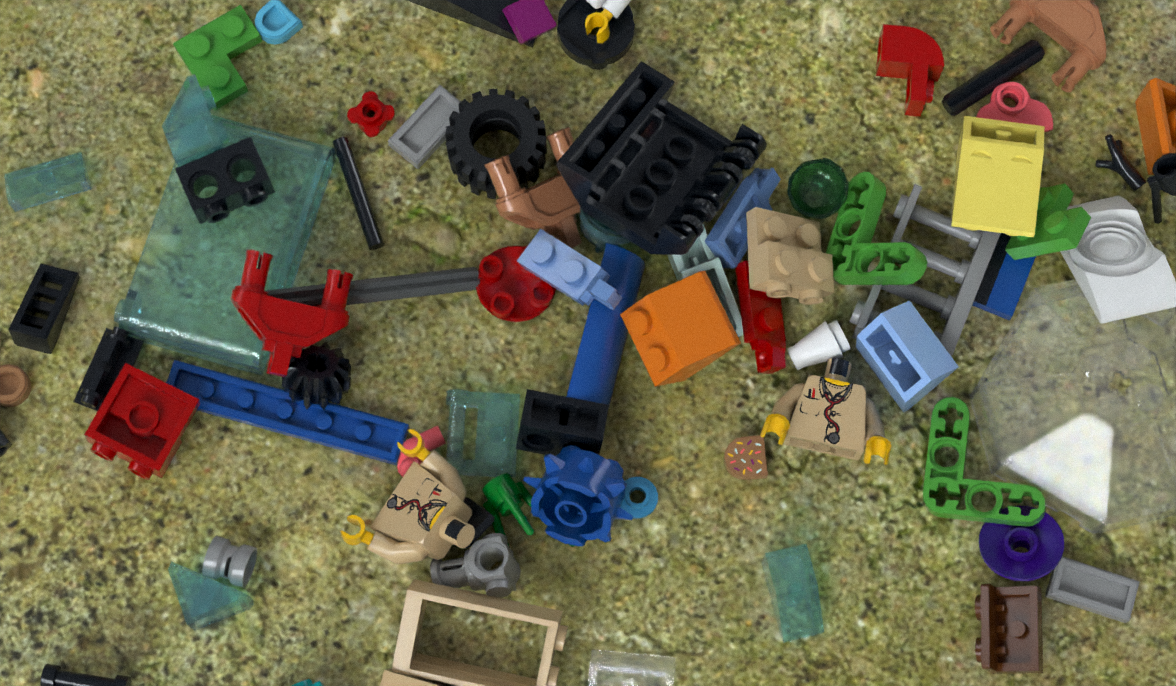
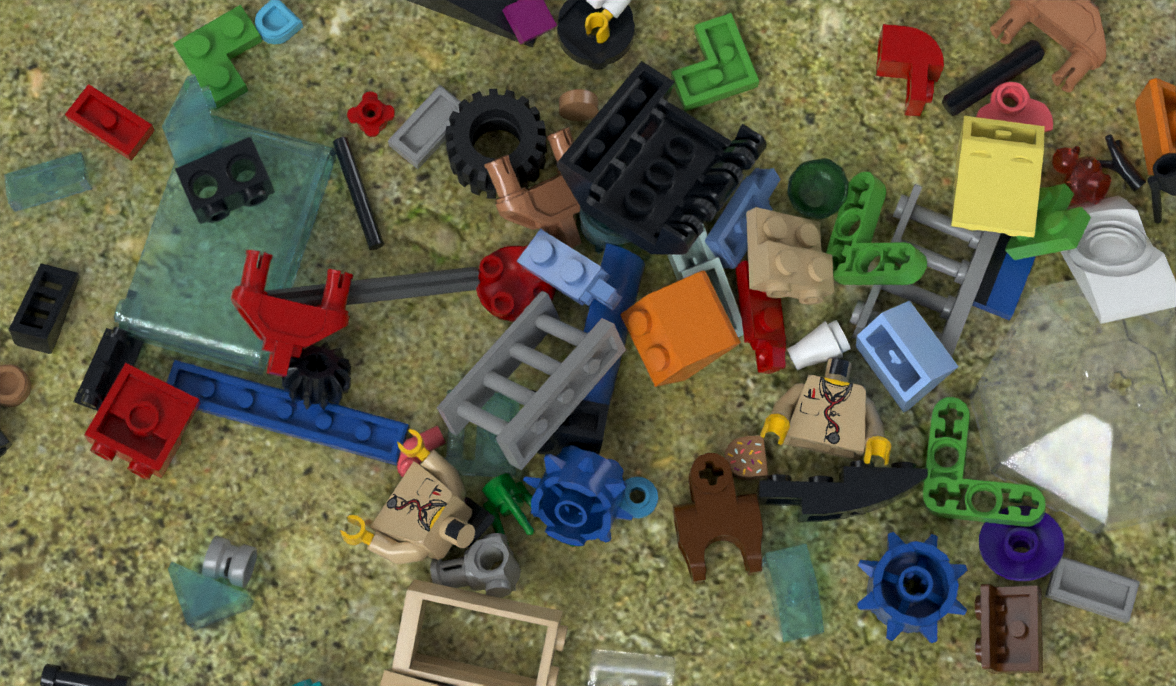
(109, 122): none -> red plate
(554, 400): none -> light grey fence
(578, 105): none -> medium nougat tile
(717, 516): none -> reddish brown piece
(725, 68): none -> bright green plate
(858, 492): none -> black slope
(935, 580): none -> blue brick
(1082, 176): none -> clear red animal

